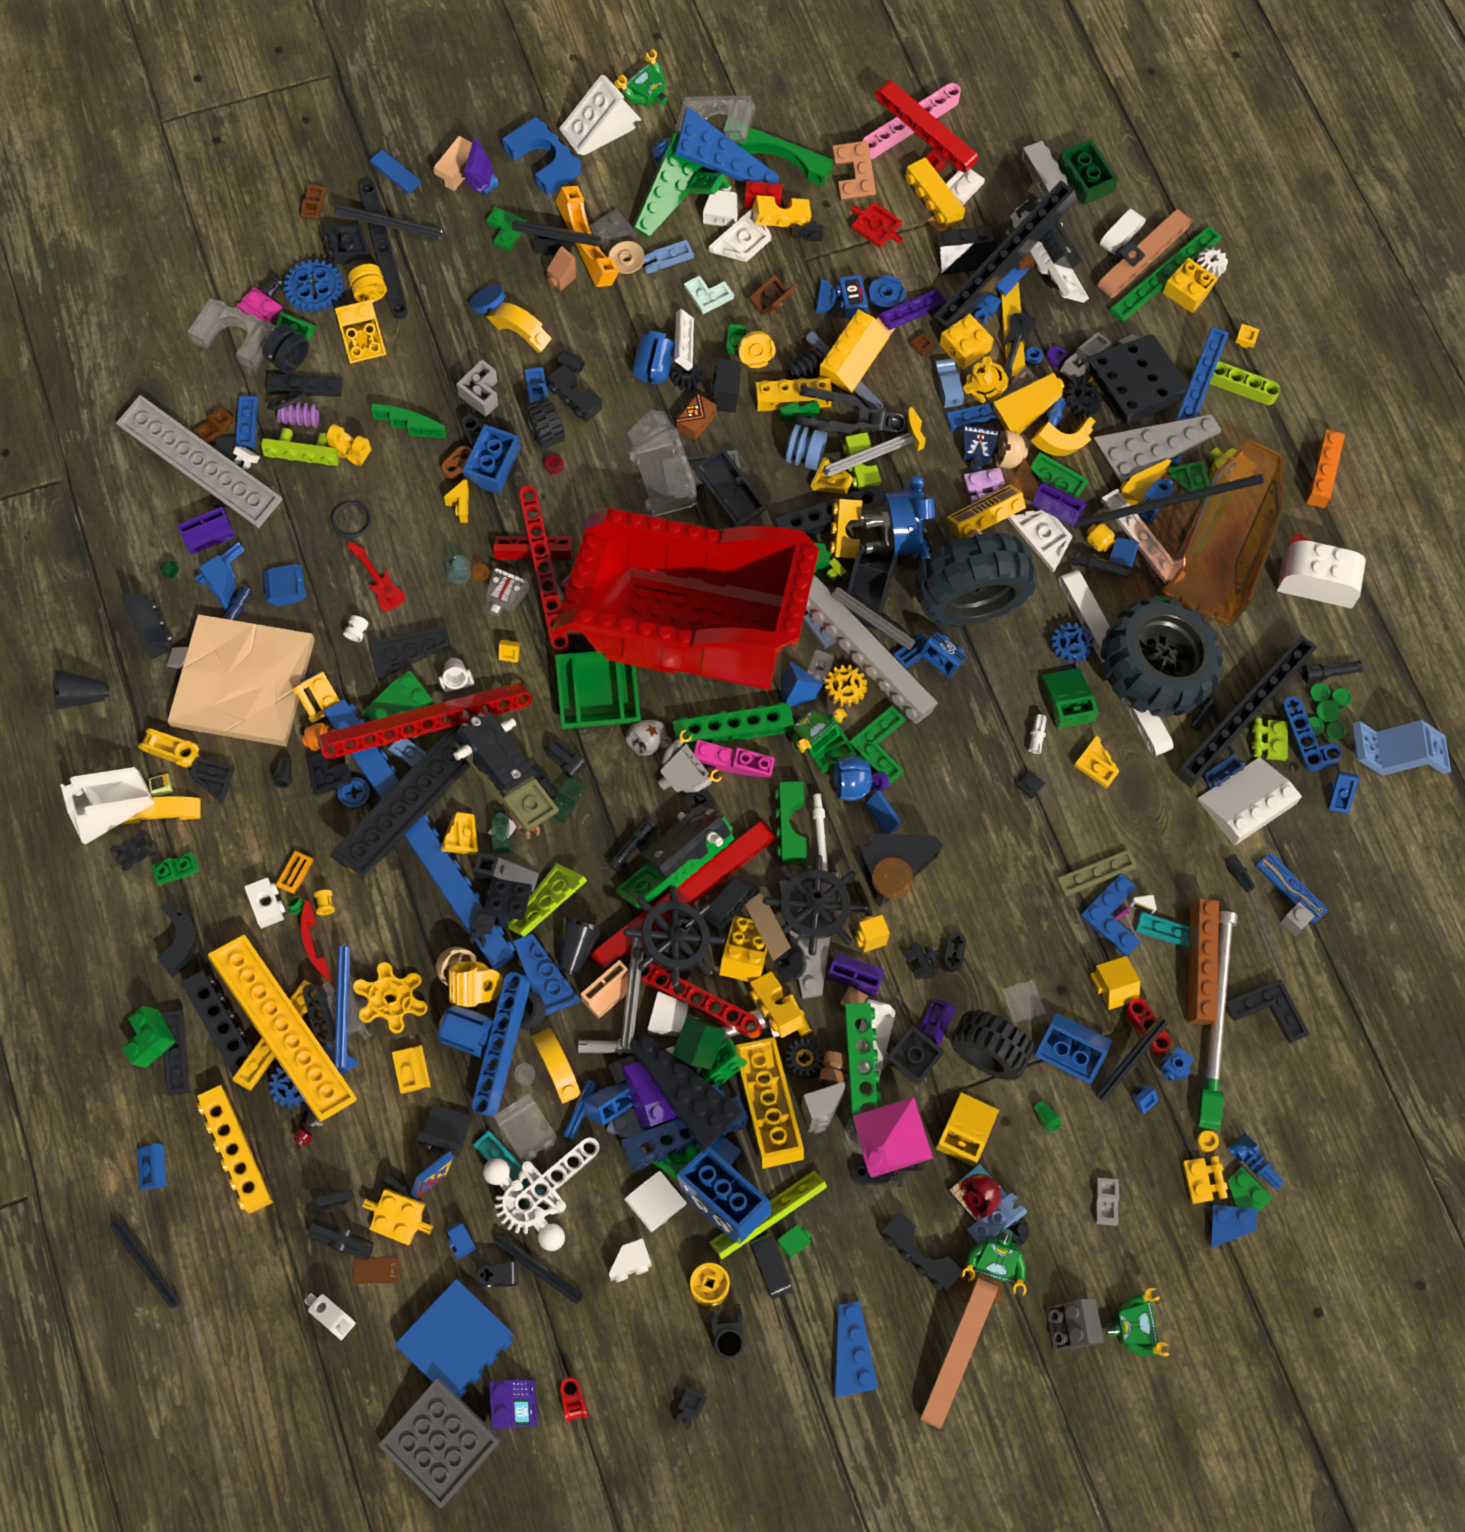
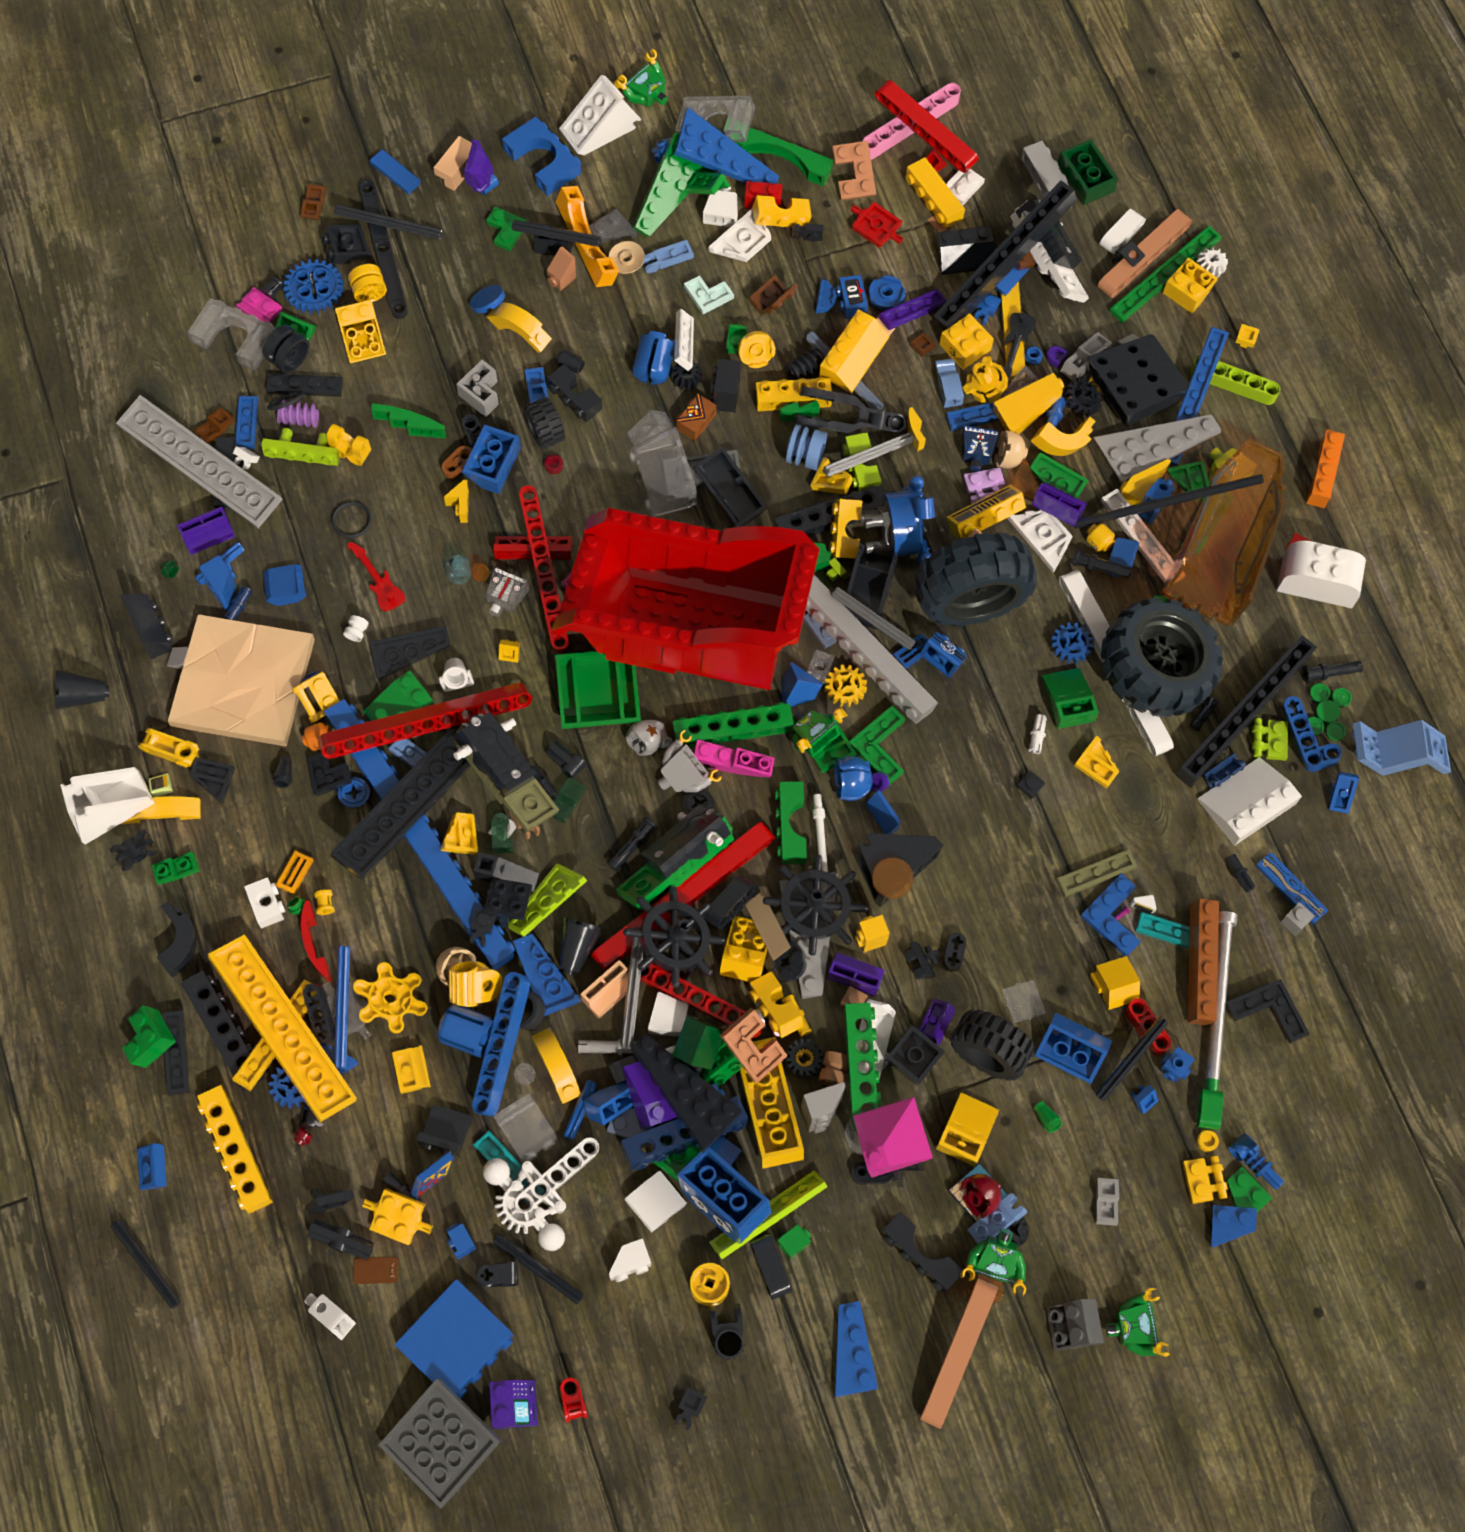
(738, 1039): none -> nougat plate

